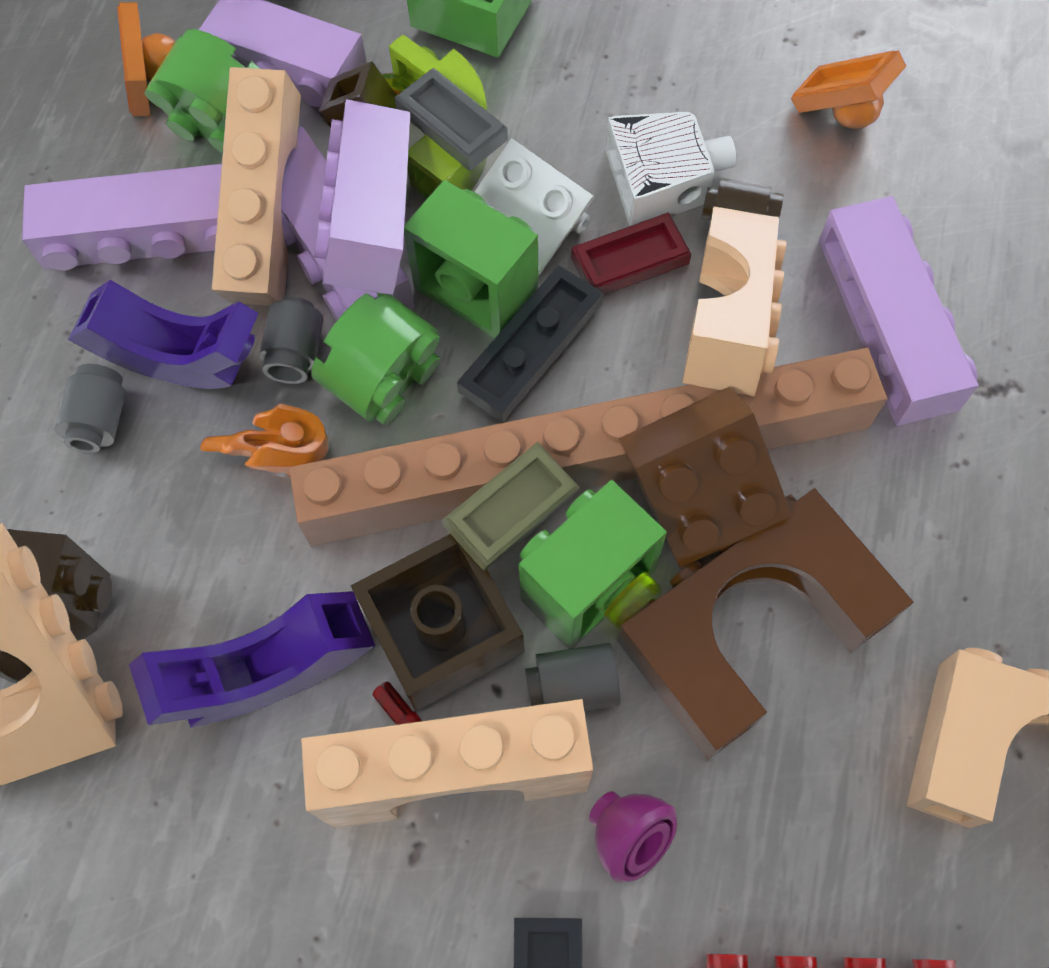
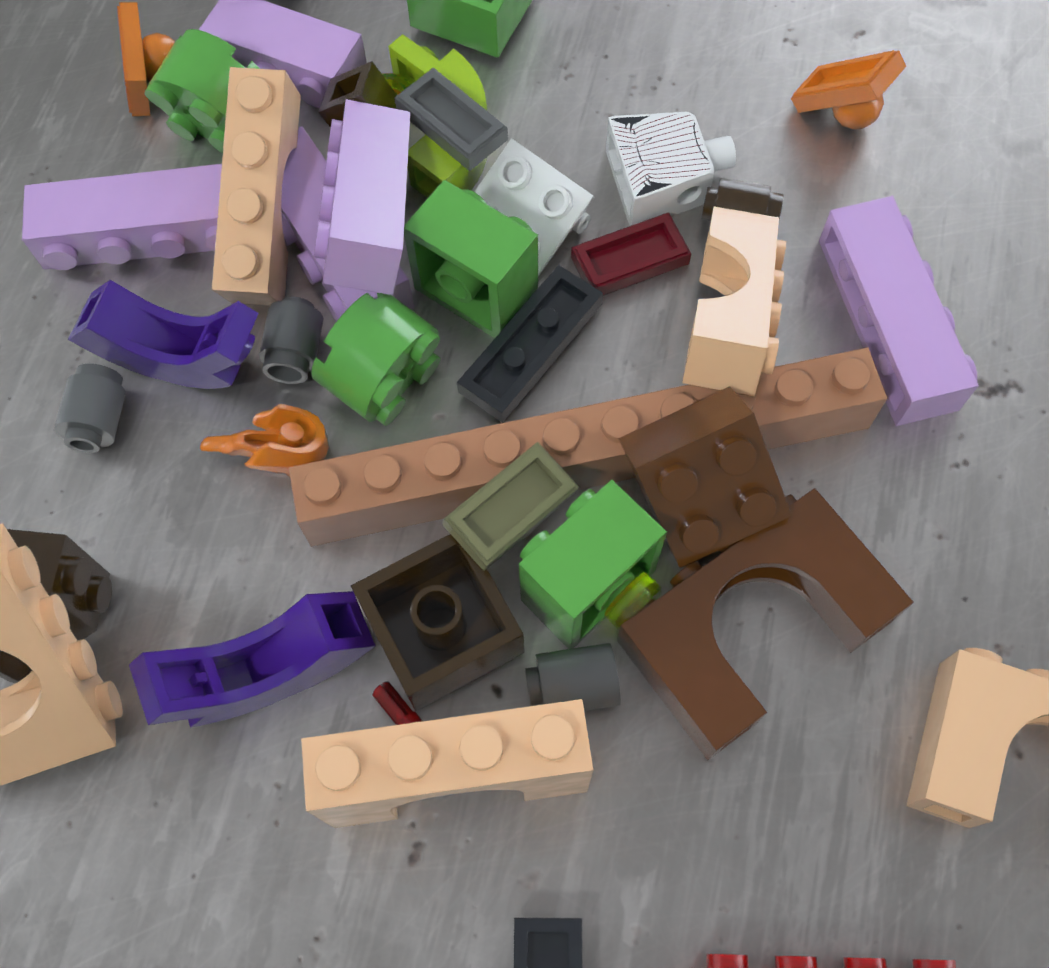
(632, 833): magenta brick -> none

